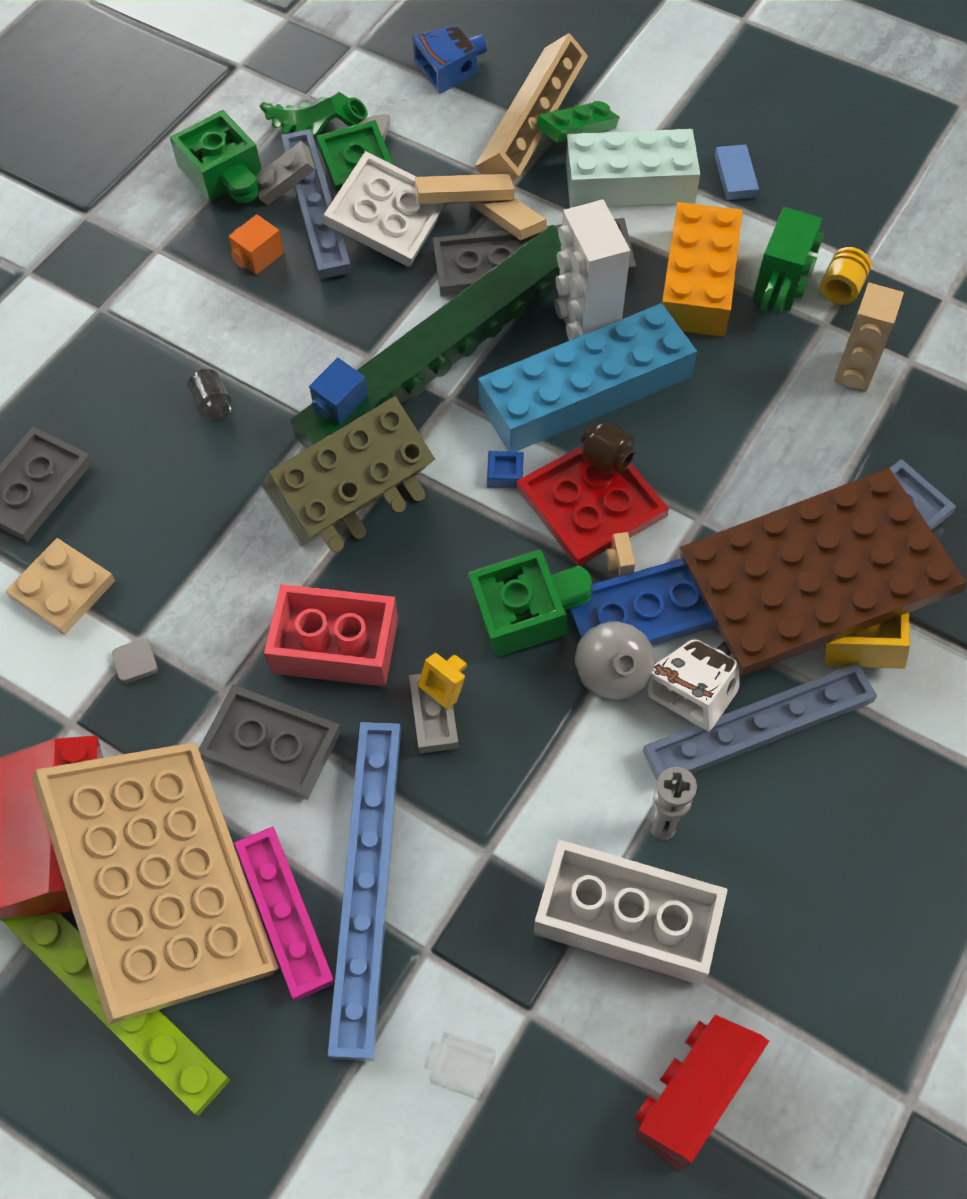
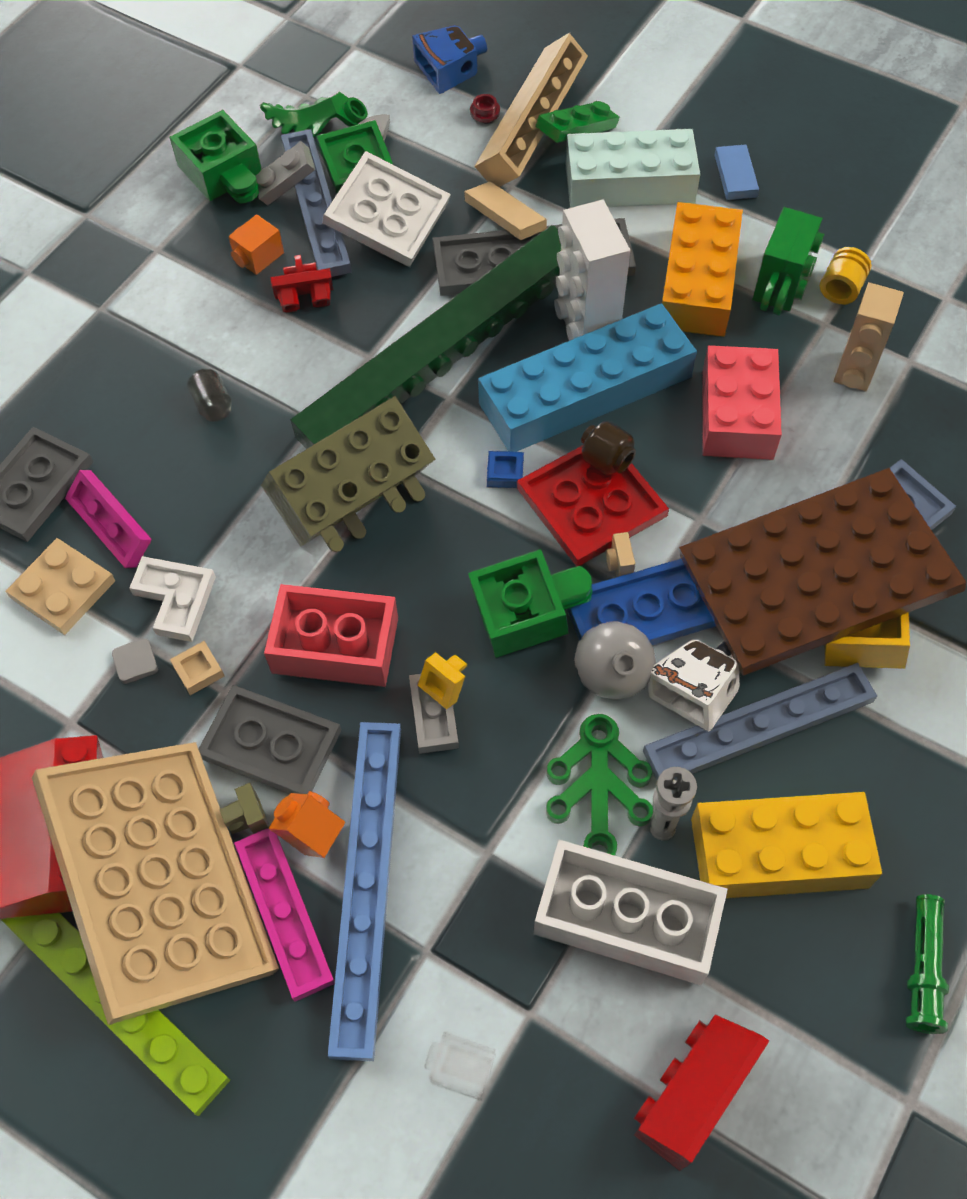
(108, 519): none -> dark pink plate
(181, 589): none -> white plate
(197, 667): none -> tan plate
(245, 812): none -> olive tile
(302, 280): none -> red hips
(307, 823): none -> orange brick
(338, 391): blue brick -> none
(464, 188): tan tile -> none
(485, 108): none -> dark red plate
(599, 781): none -> green plant
(741, 402): none -> coral brick
(786, 844): none -> yellow brick
(927, 982): none -> green pin

